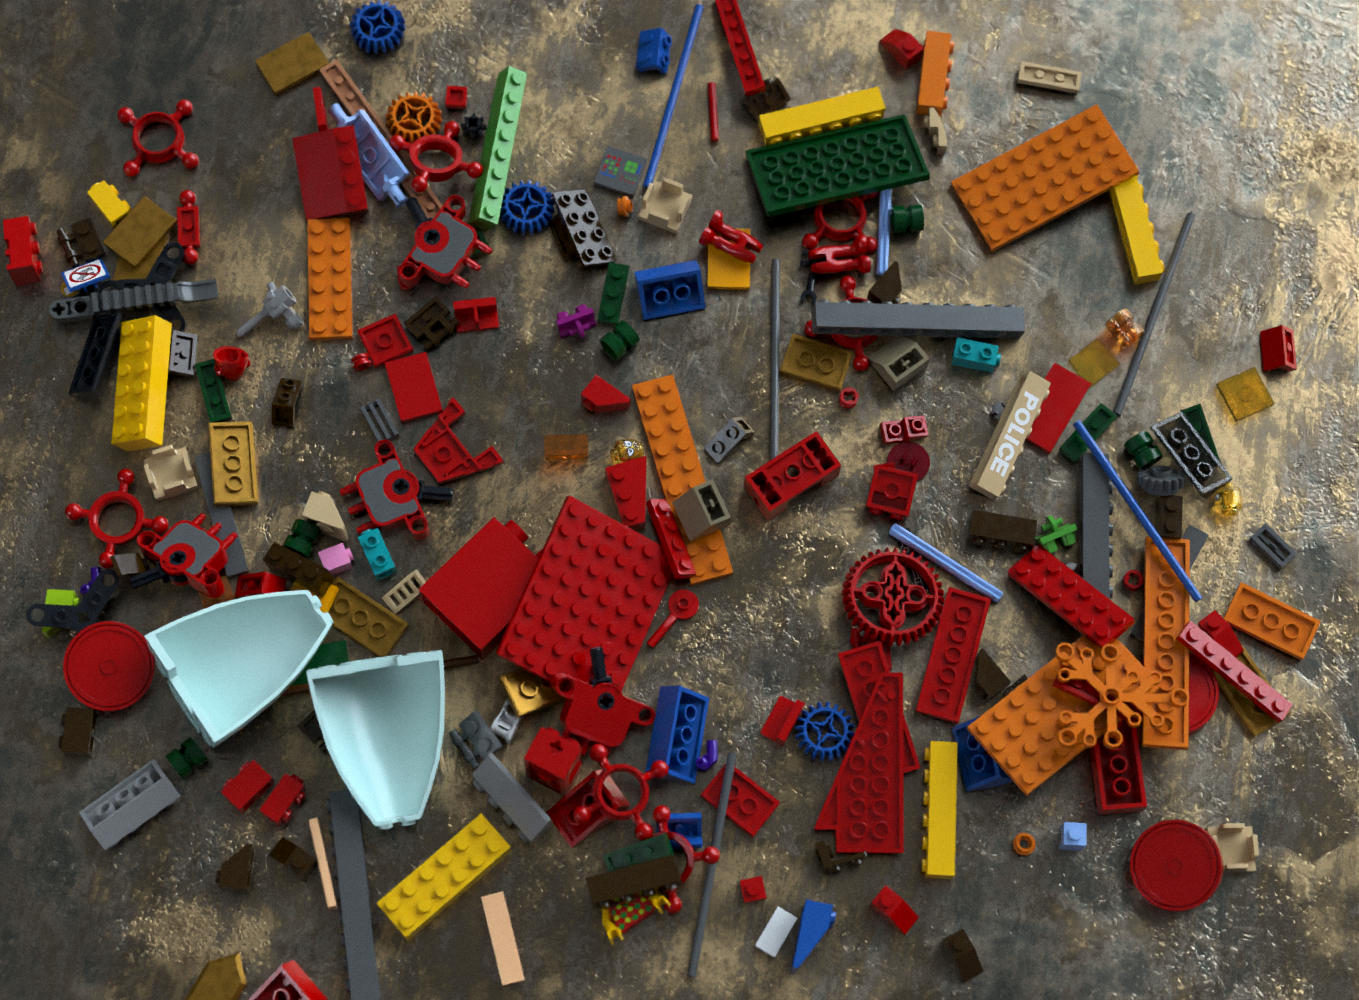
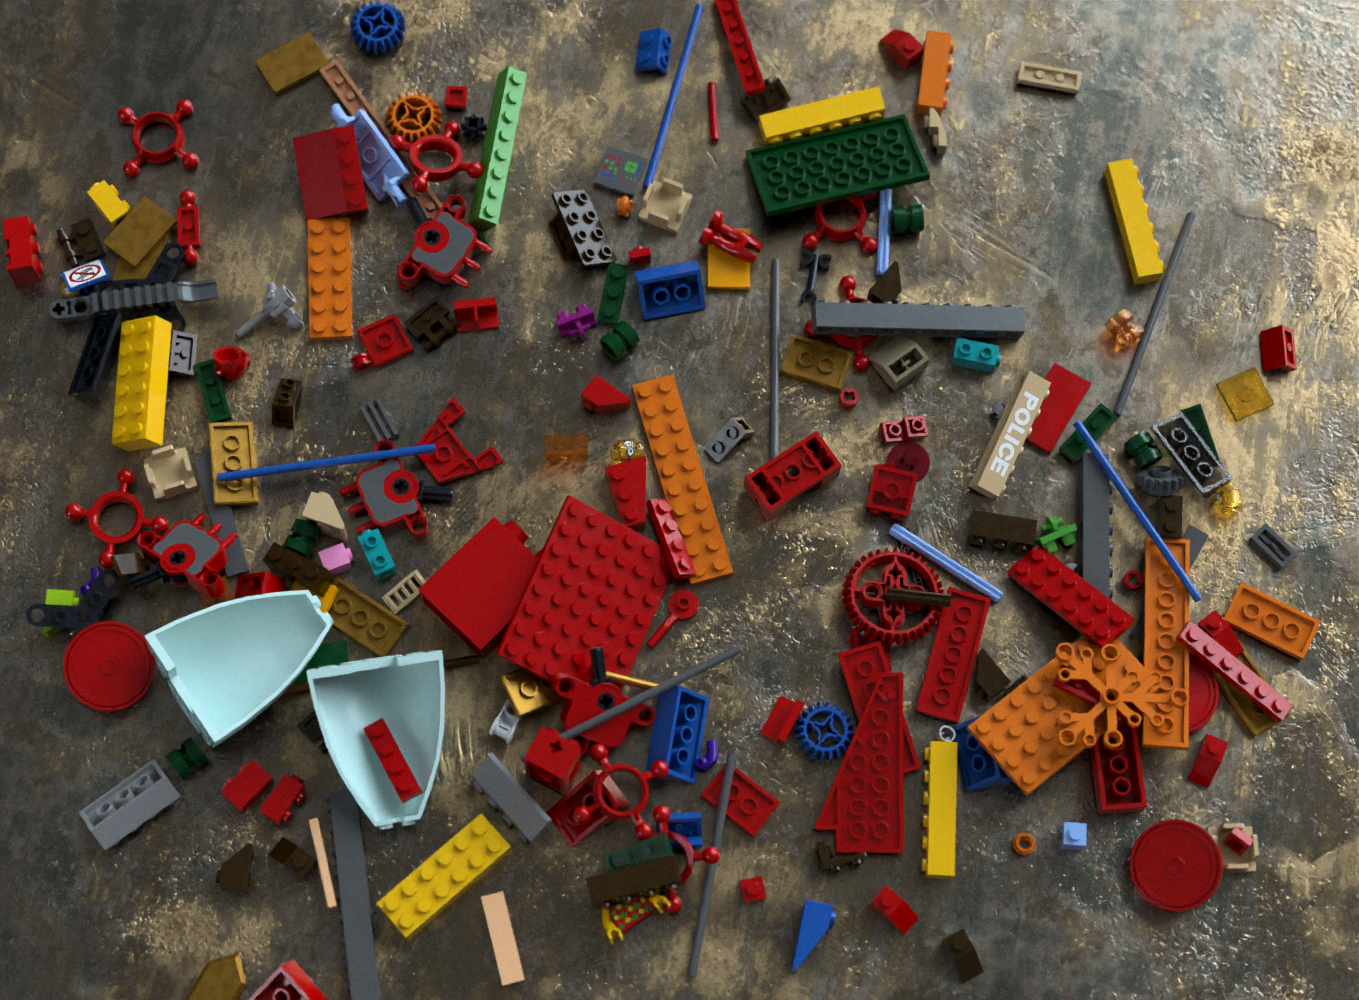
(78, 732): dark brown brick -> none
(320, 109): red tile -> none
(328, 462): none -> blue piece
(392, 760): none -> red plate
(413, 387): red tile -> none
(479, 735): dark grey plate -> none
(543, 211): blue gear -> none
(631, 681): none -> pearl gold bar
(639, 256): none -> red plate
(678, 679): none -> dark grey piece
(702, 510): dark tan slope -> none
(776, 932): white tile -> none
(830, 252): red piece -> none
(918, 597): none -> dark brown axle
(942, 731): none -> light grey hinge
(1044, 178): orange plate -> none
(1094, 362): clear yellow piece -> none
(1207, 760): none -> red slope
(1238, 841): none -> red plate

